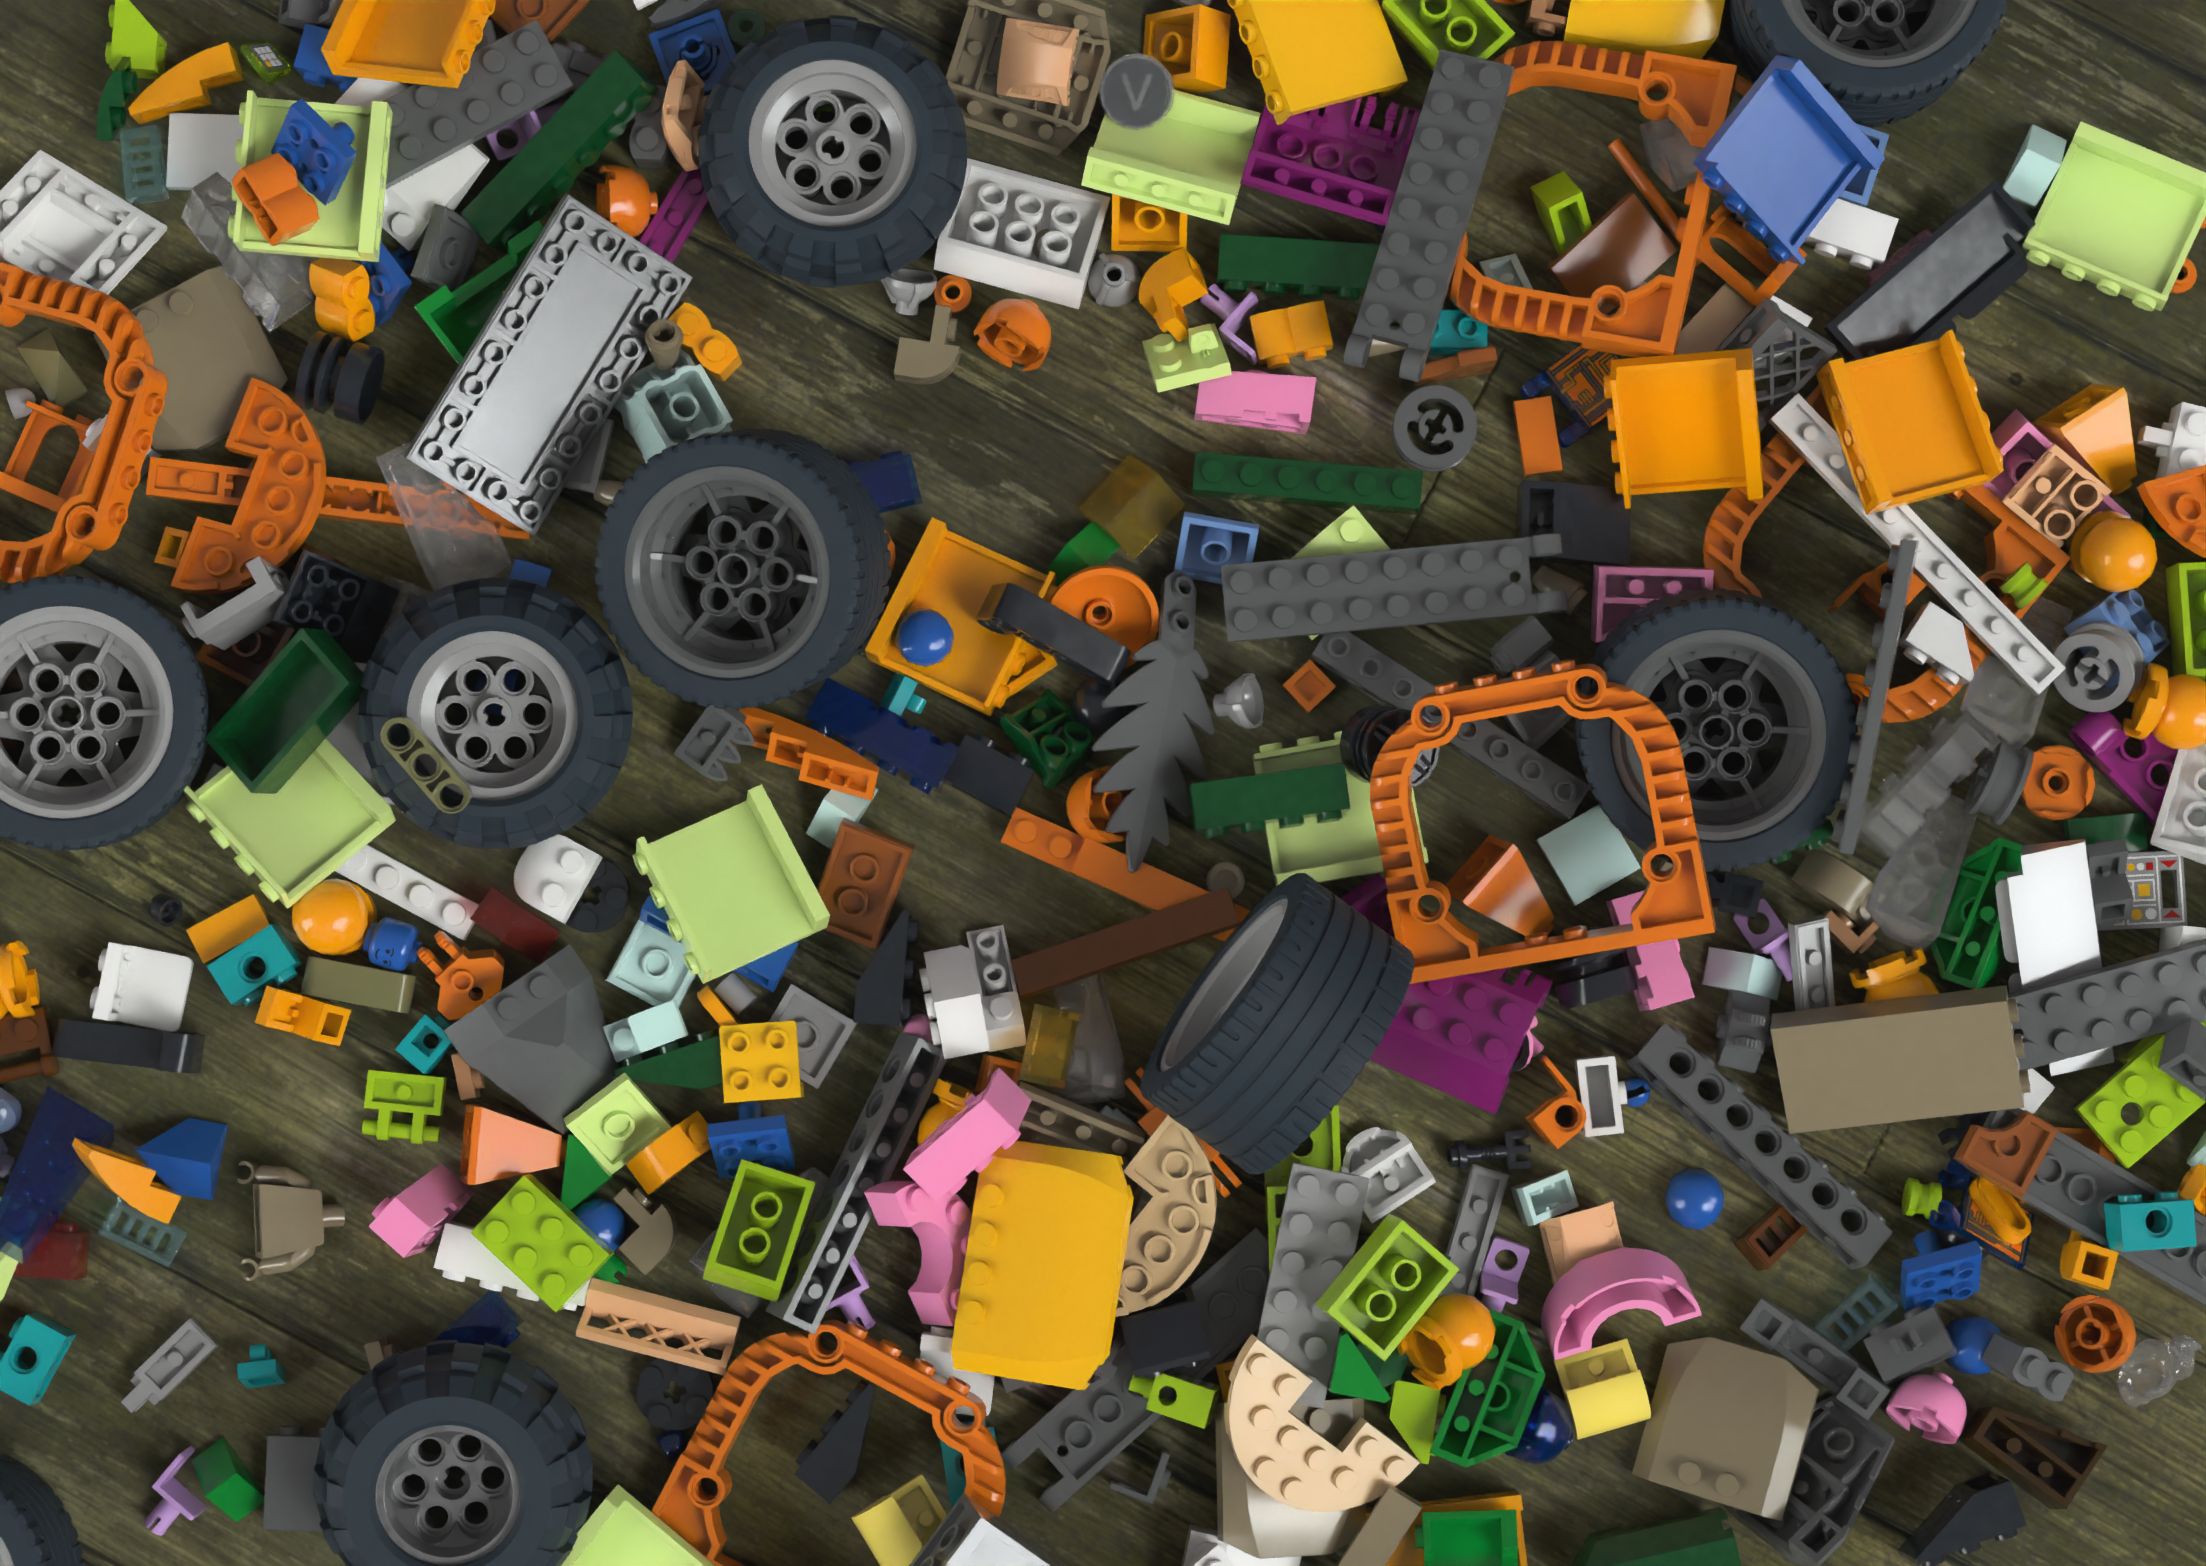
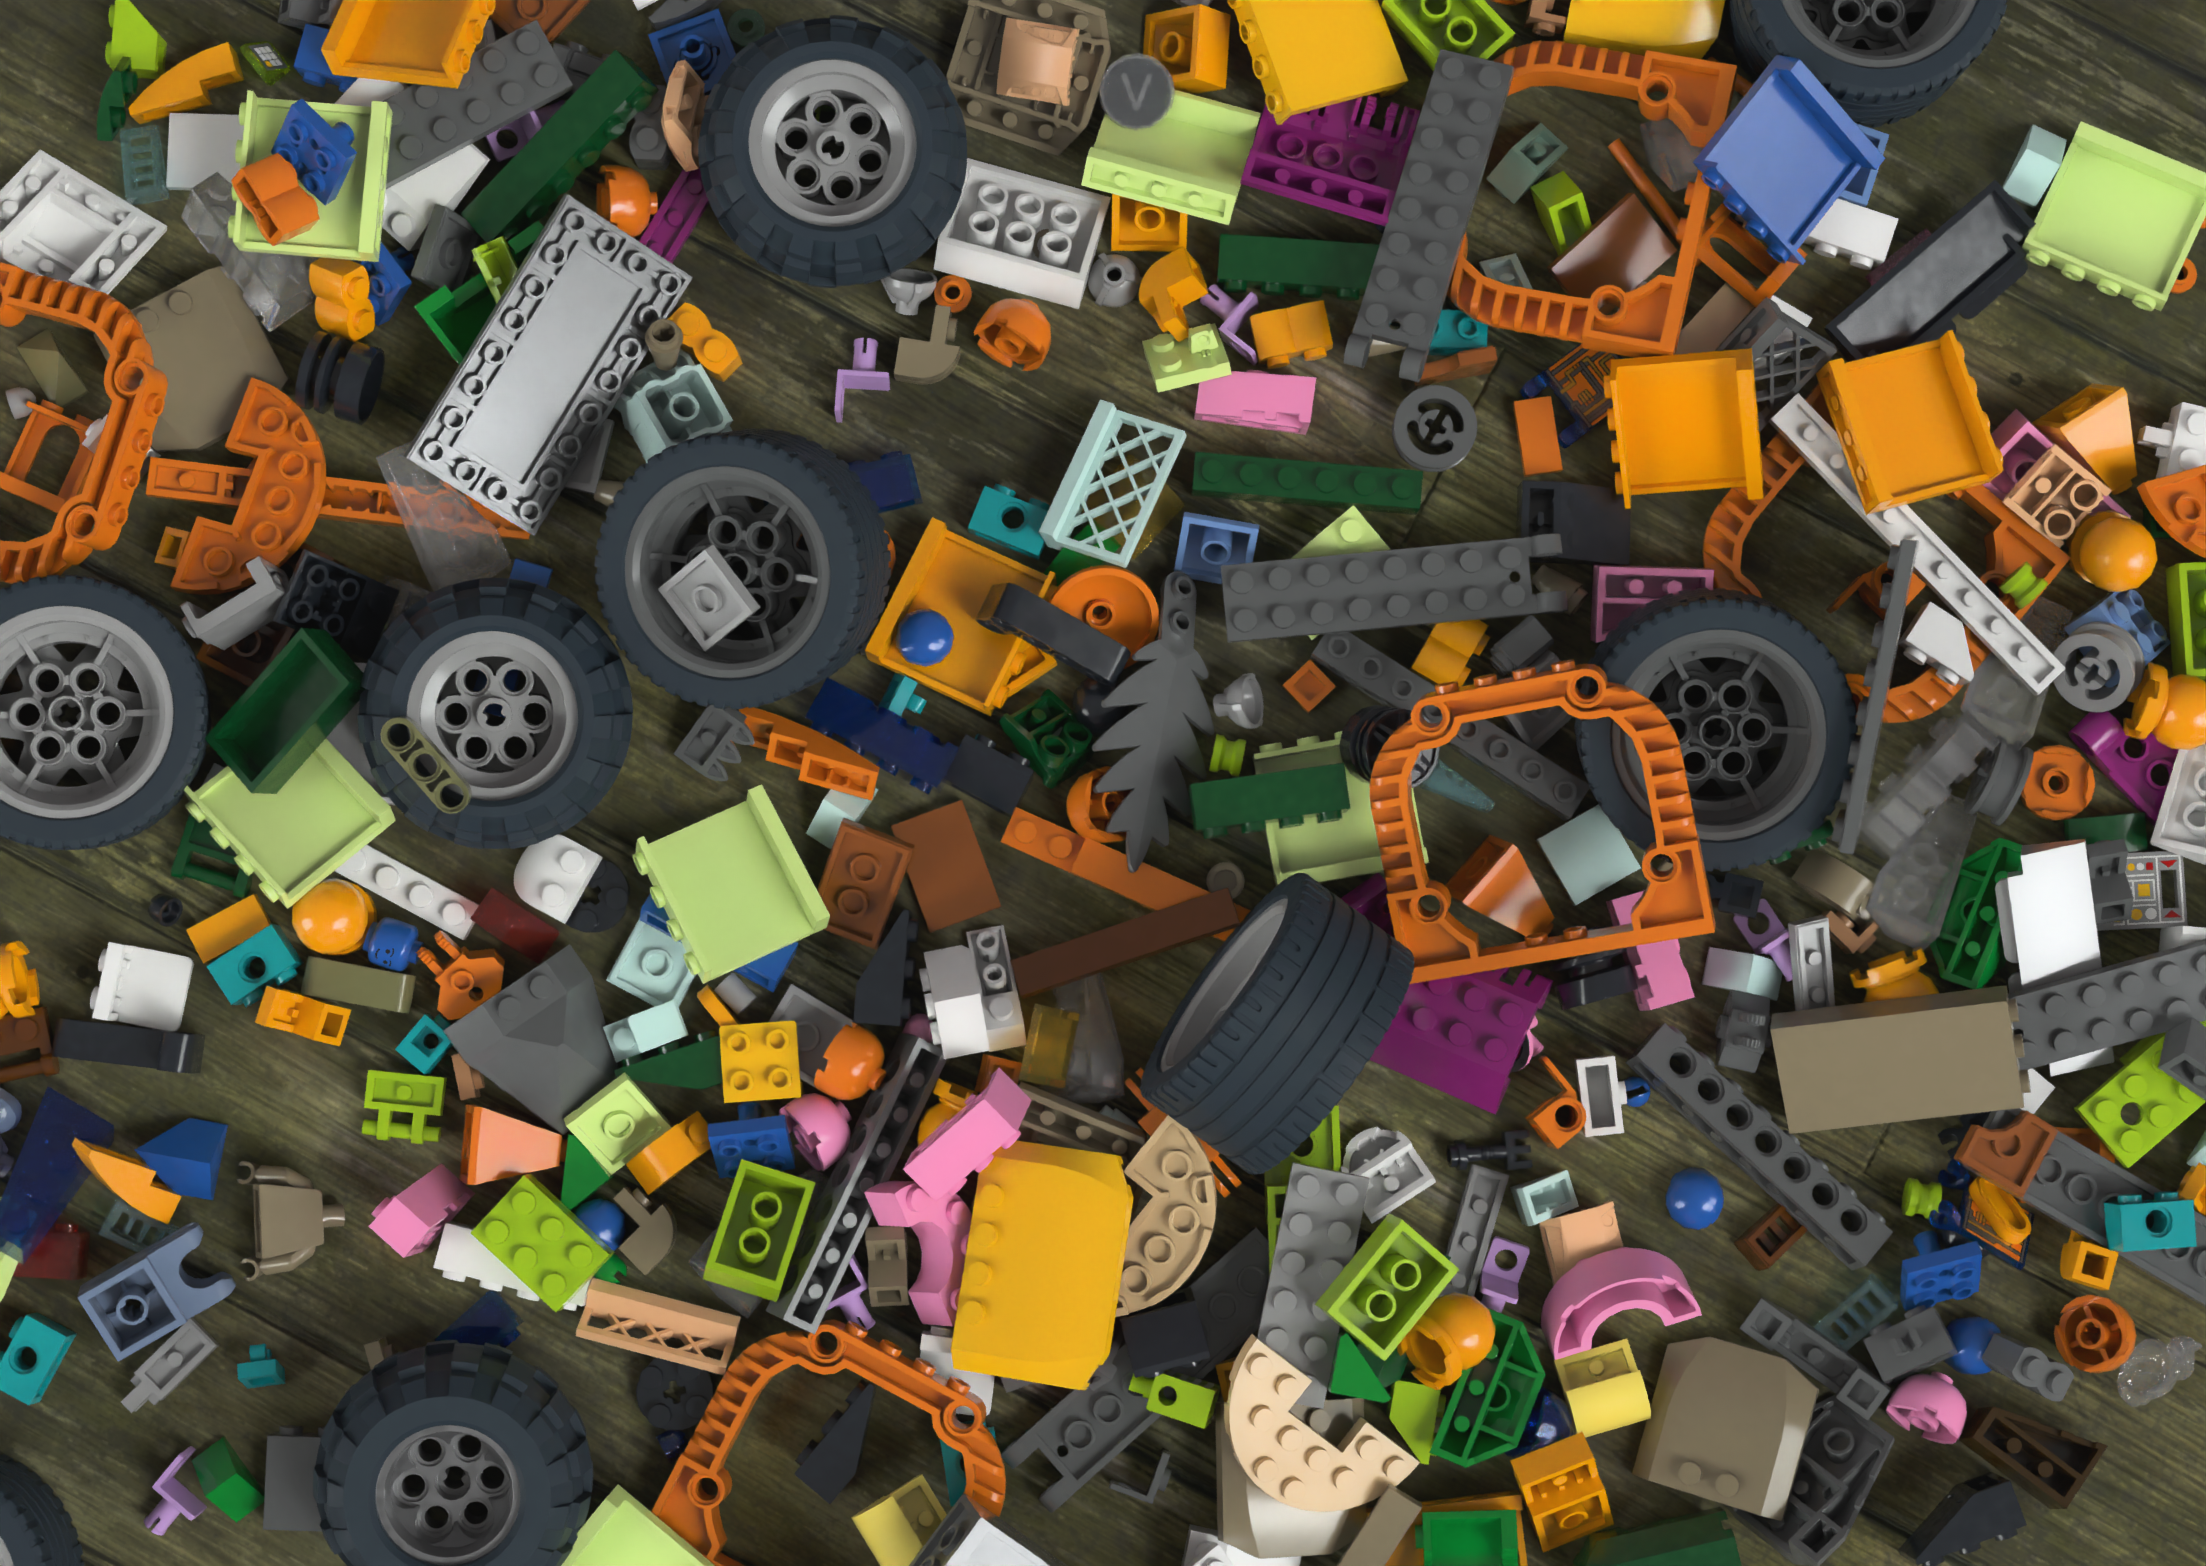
(161, 1286): none -> sand blue brick
(199, 840): none -> dark green plate
(496, 265): none -> lime hinge
(709, 598): none -> light grey plate
(819, 1128): none -> bright pink cylinder
(852, 1064): none -> orange cylinder
(861, 376): none -> lavender bracket
(887, 1265): none -> dark tan brick
(947, 866): none -> dark orange tile
(988, 521): none -> teal brick
(1081, 482): none -> light aqua fence
(1227, 755): none -> lime wheel
(1448, 651): none -> light orange brick
(1453, 786): none -> clear light blue slope
(1526, 163): none -> sand green slope
(1562, 1491): none -> light orange slope

